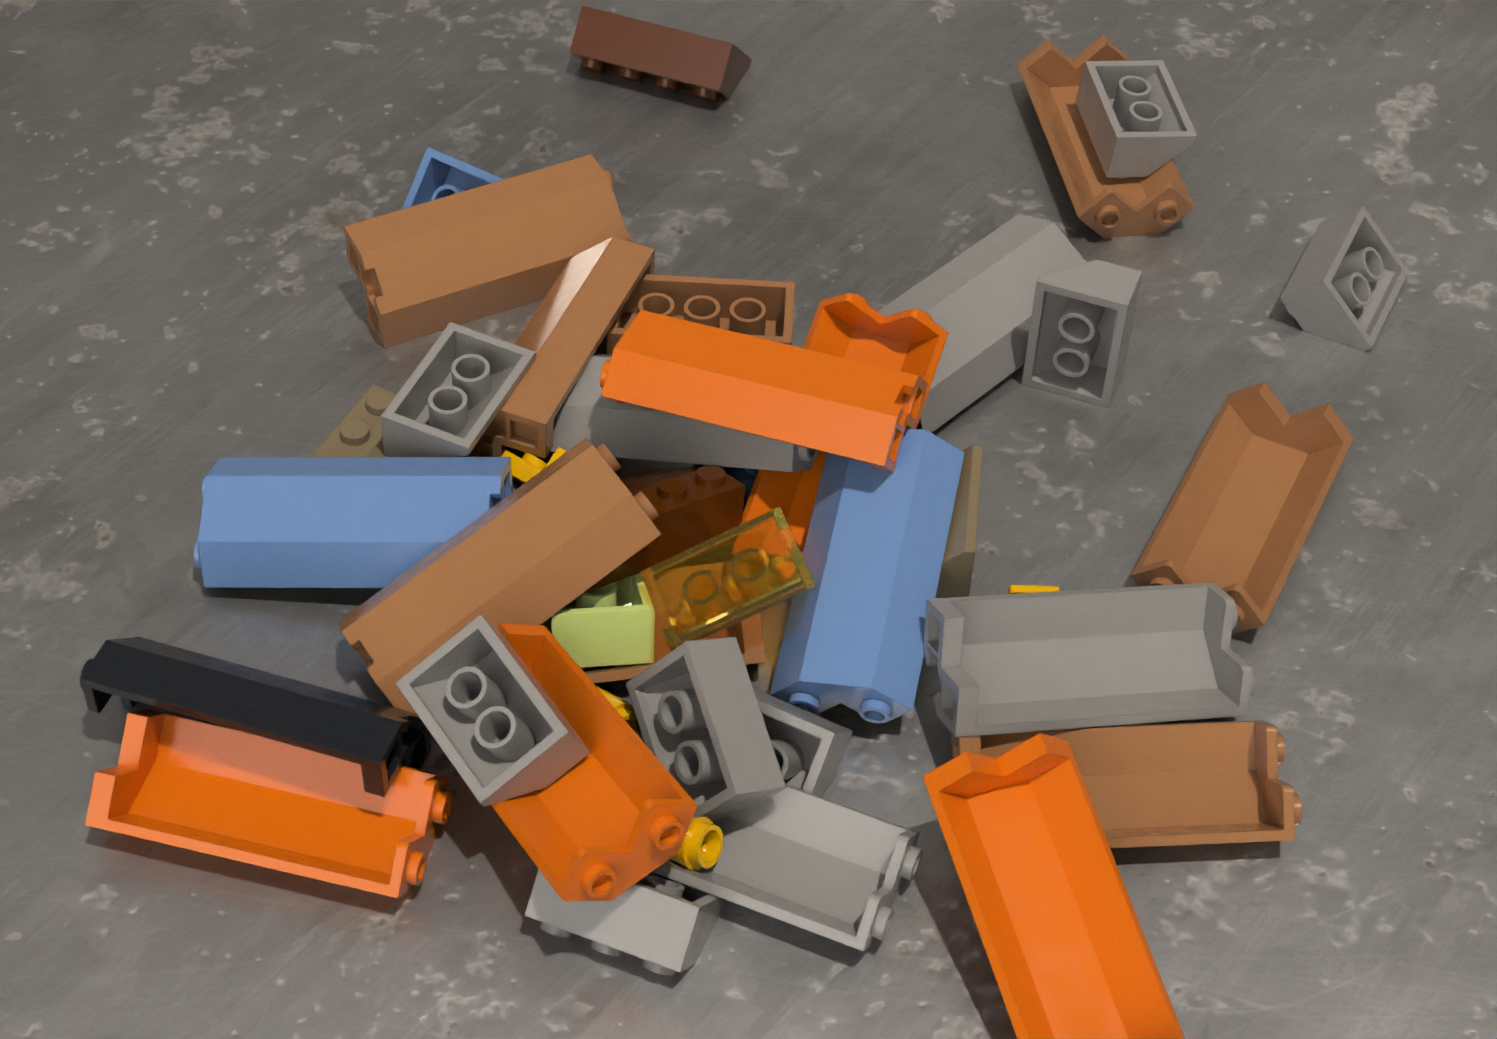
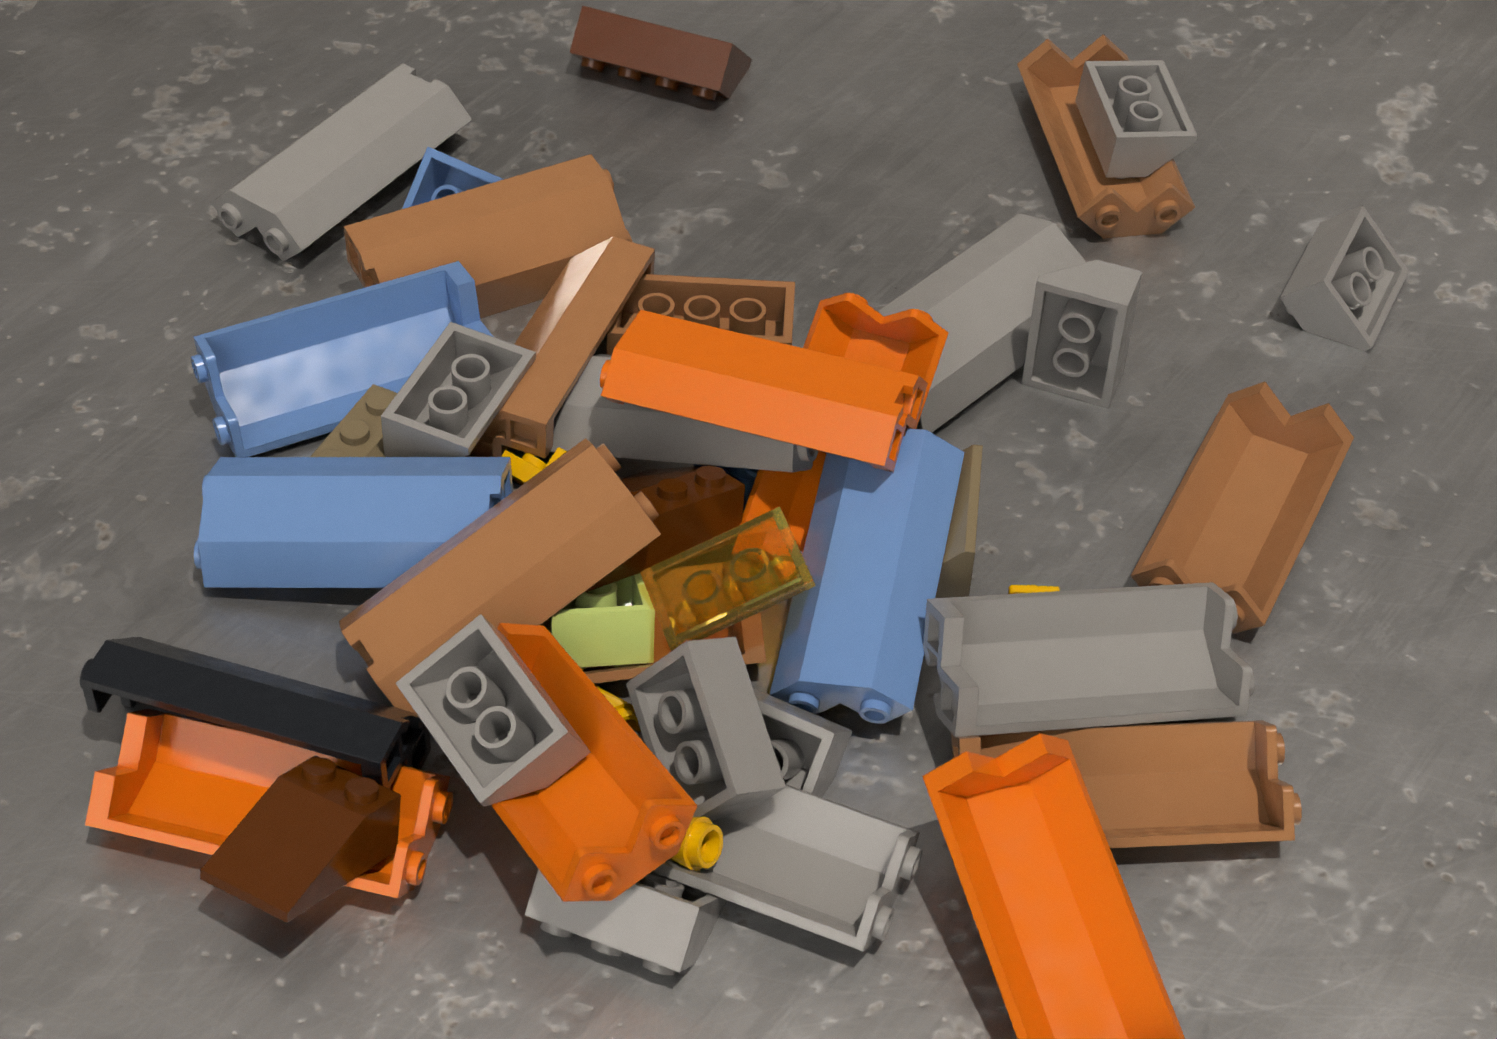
(306, 839): none -> reddish brown slope
(312, 363): none -> medium blue panel
(342, 161): none -> light grey panel

